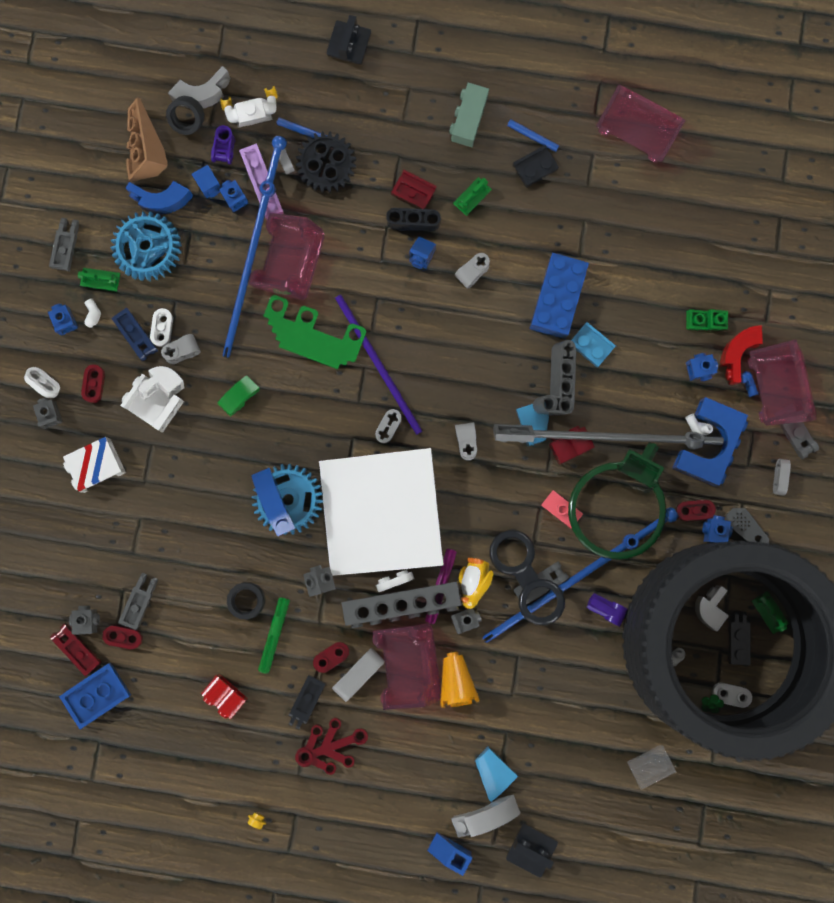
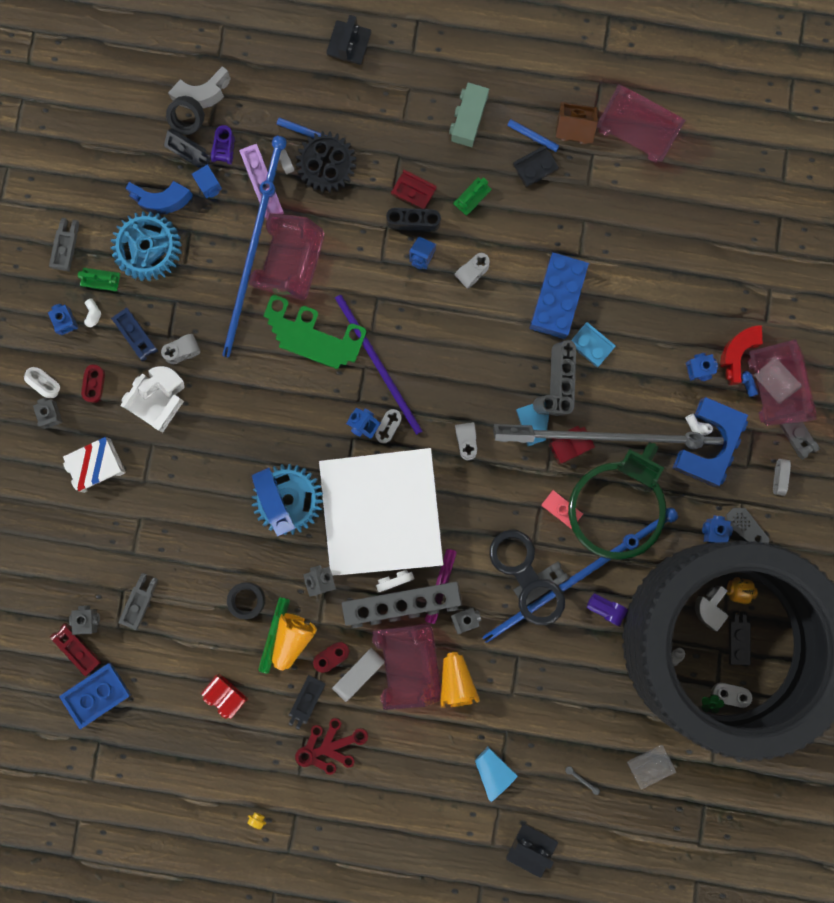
(123, 637): dark red plate -> none
(146, 150): medium nougat wedge -> none
(161, 328): white plate -> none
(186, 148): none -> black hinge
(236, 200): blue brick -> none
(236, 396): green slope -> none
(251, 111): white torso -> none
(291, 640): none -> light orange cone
(363, 423): none -> blue brick
(450, 853): blue slope -> none
(474, 581): animal -> none
(486, 818): light grey arch -> none
(569, 770): none -> dark grey hinge
(576, 123): none -> reddish brown slope
(694, 510): dark red plate -> none
(706, 320): green slope -> none
(741, 590): none -> light orange head
(770, 612): green hinge -> none
(777, 380): none -> clear plate

